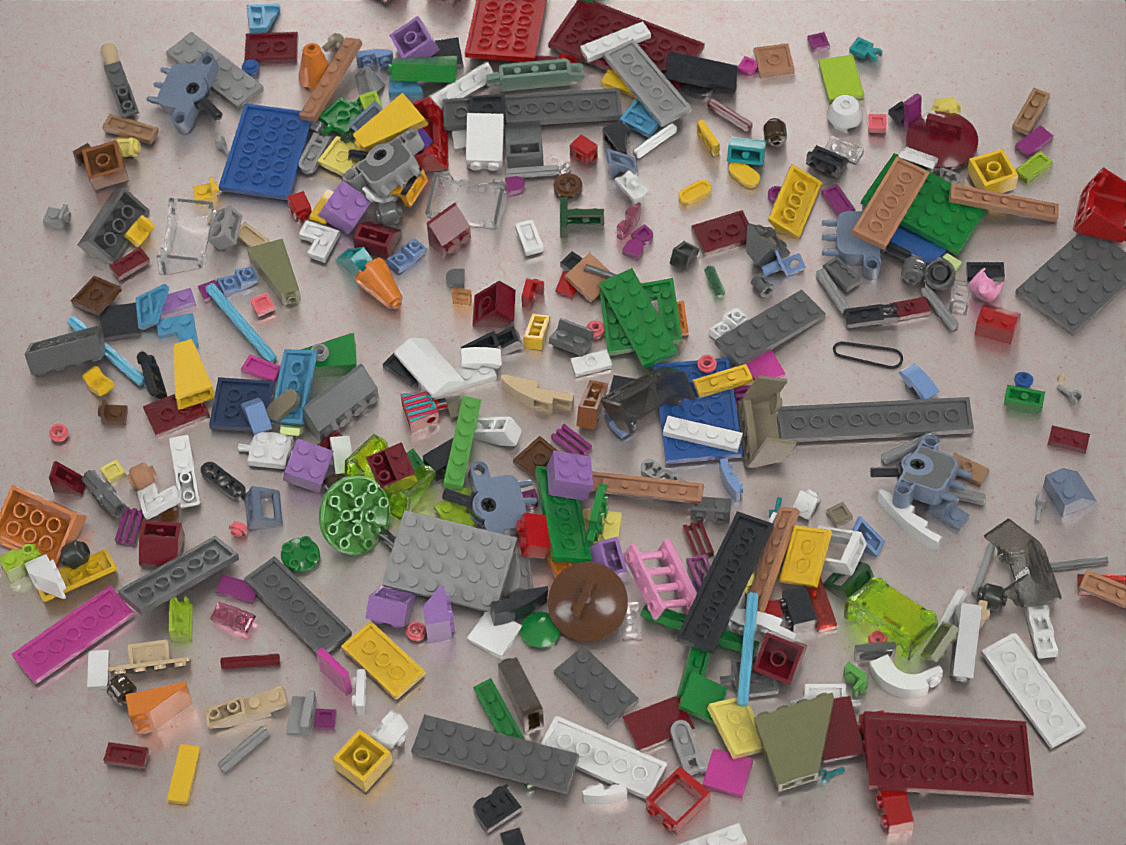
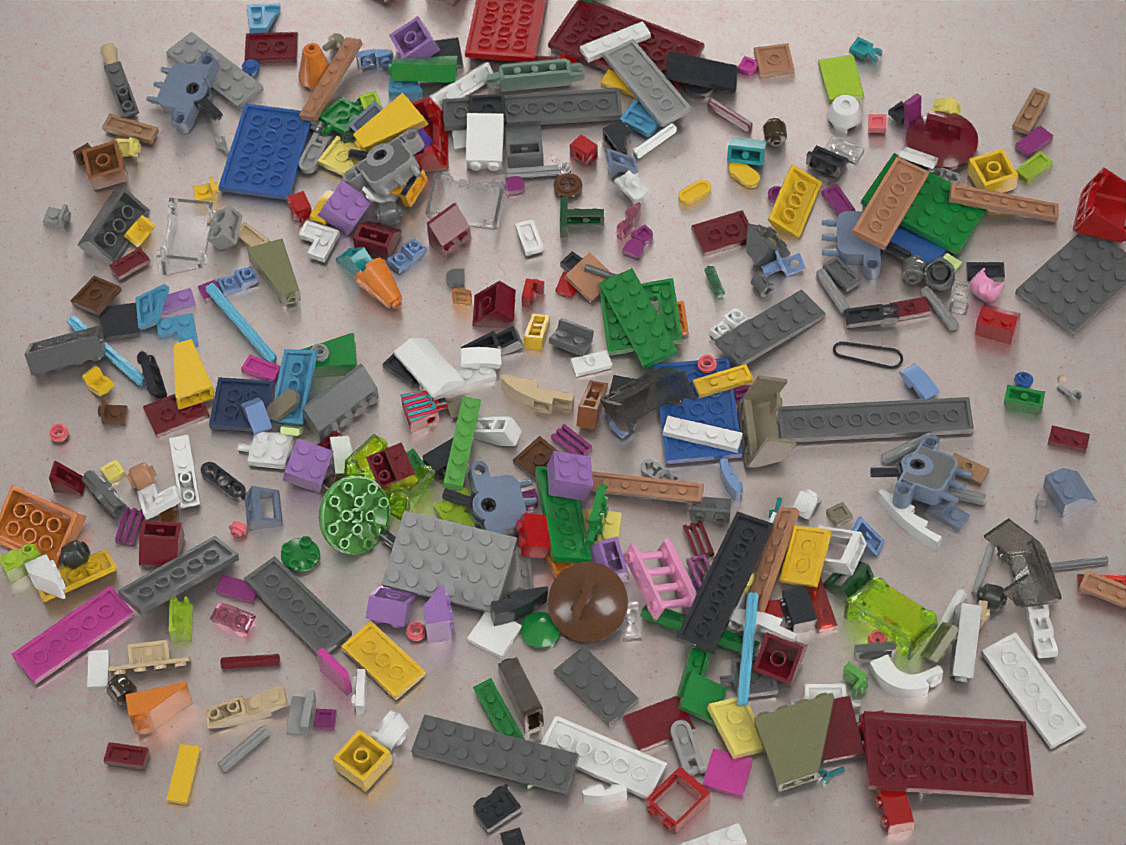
(262, 304): coral plate -> none
(368, 81): light grey slope -> none
(597, 332): coral plate -> none
(682, 255): pearl dark grey bracket -> none
(708, 138): yellow tile -> none
(766, 366): dark pink piece -> none
(818, 42): magenta tile -> none

